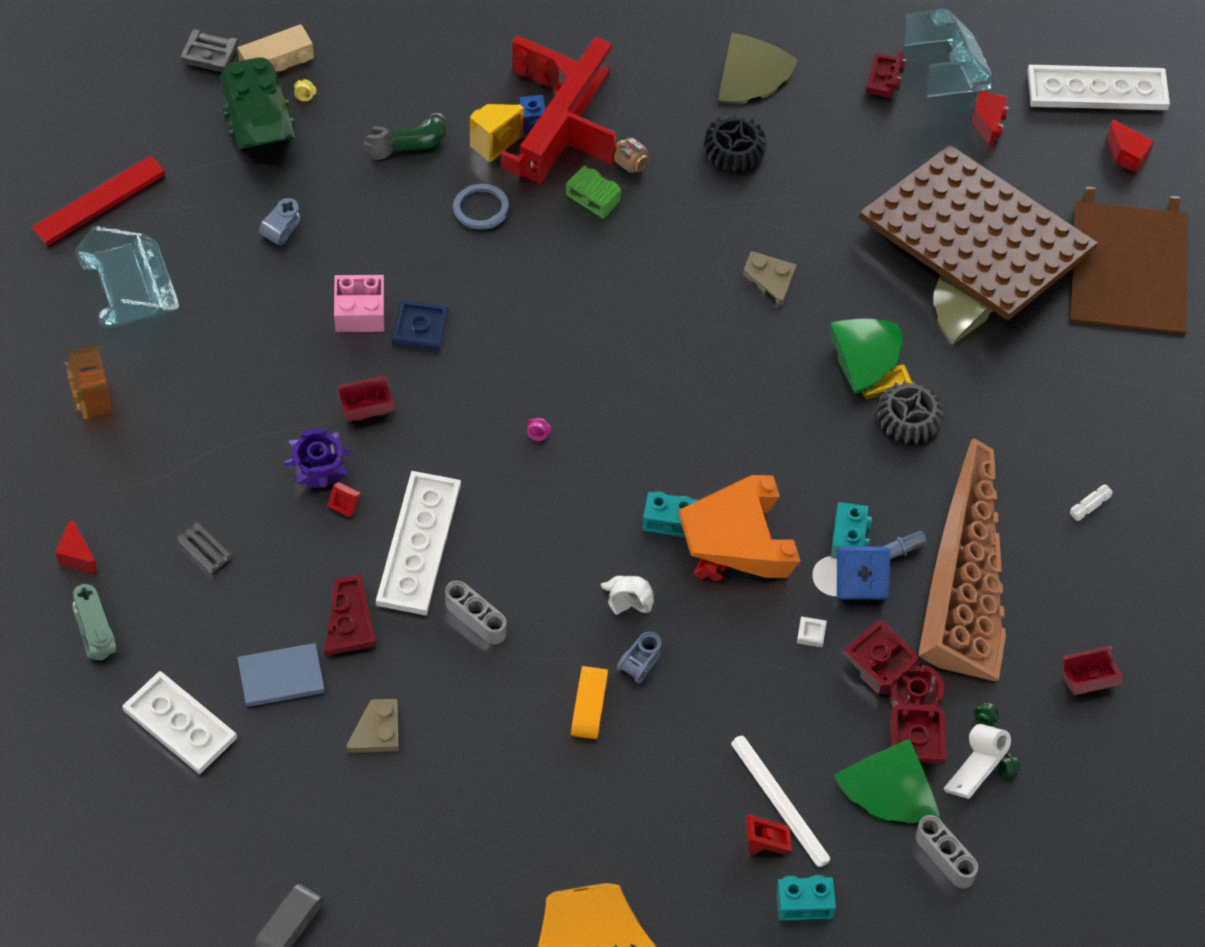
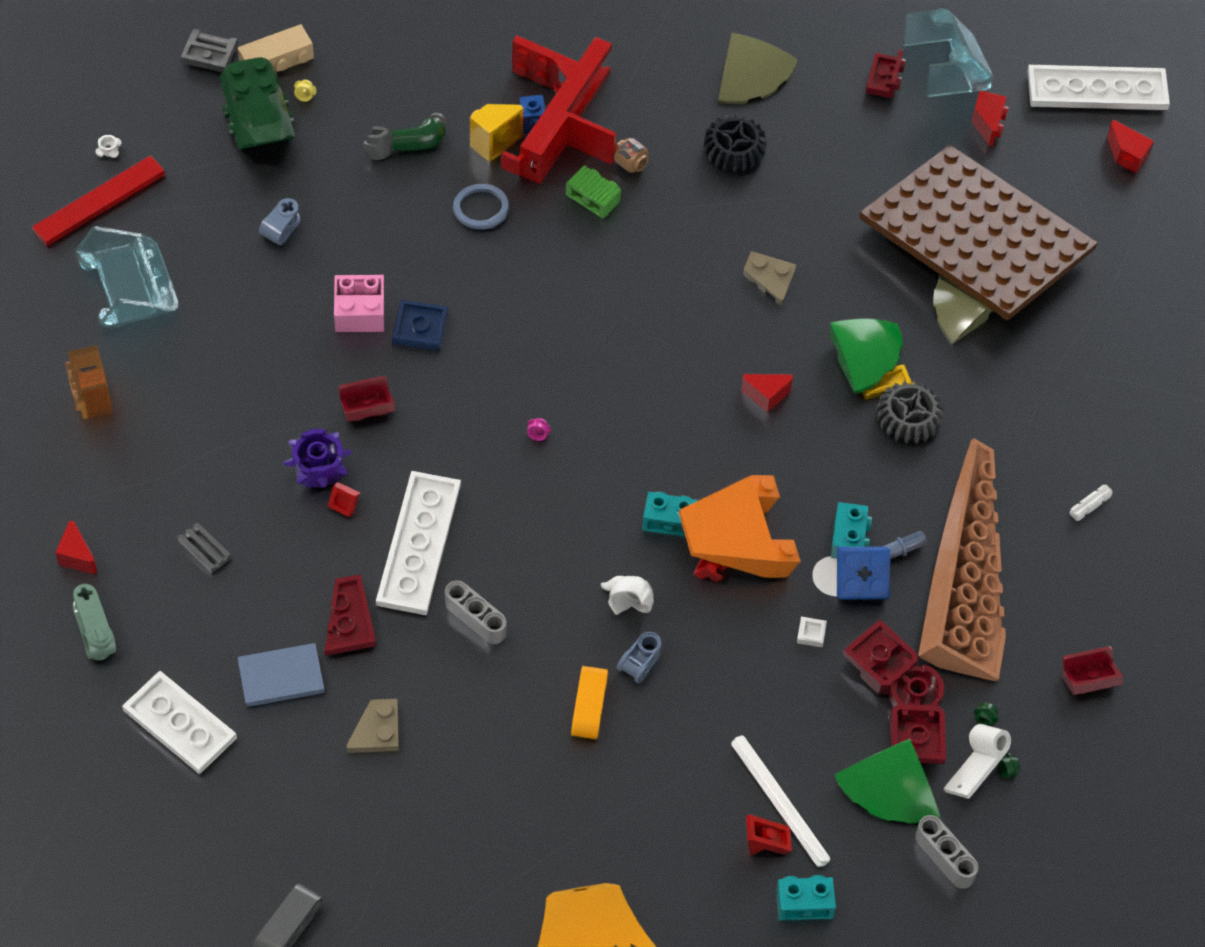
(105, 142): none -> white plate
(766, 389): none -> red slope
(1137, 268): reddish brown flag -> none

